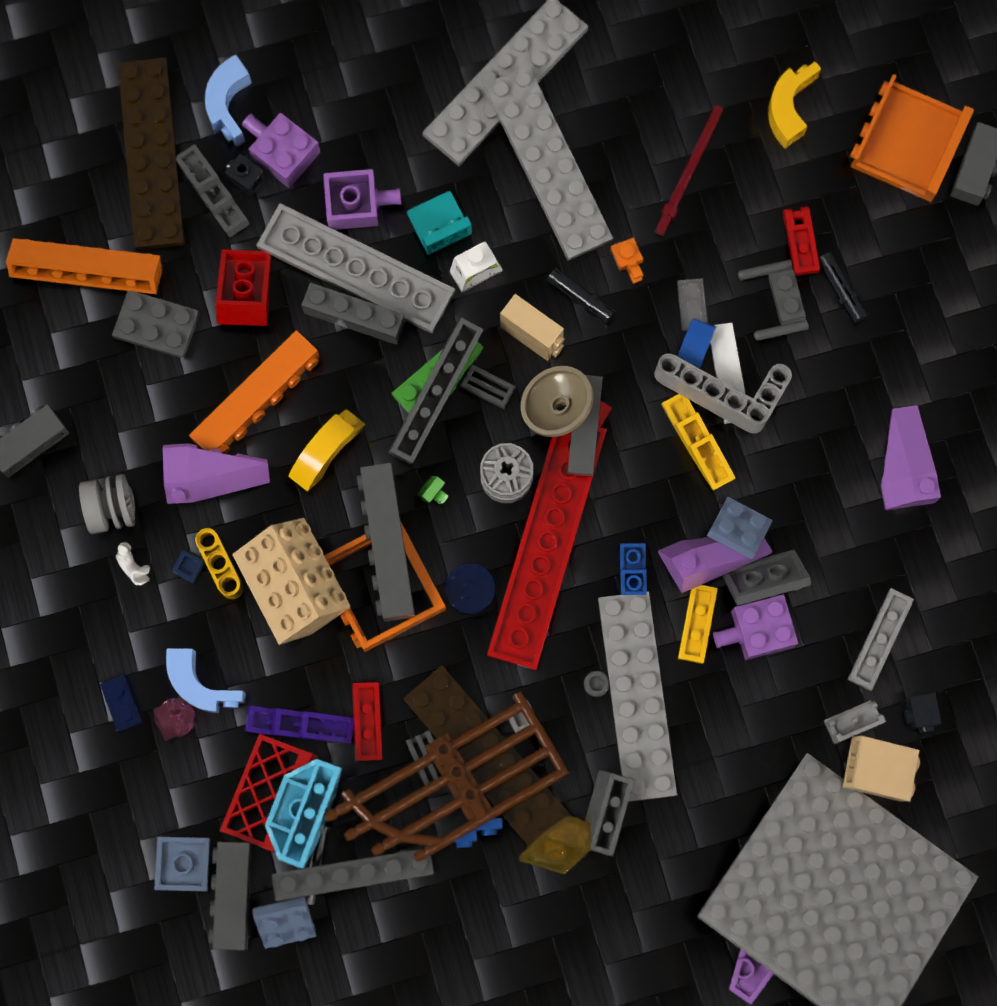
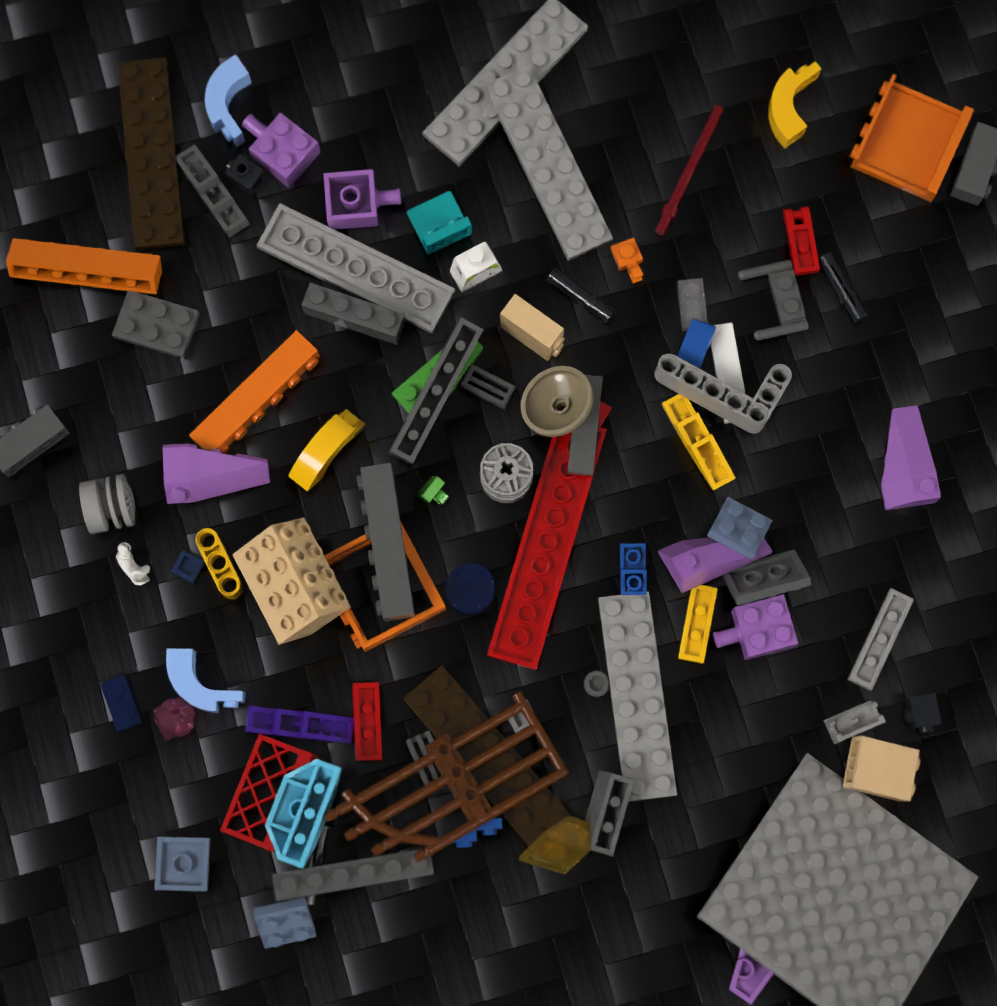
(231, 896): dark grey brick -> none
(243, 288): red slope -> none

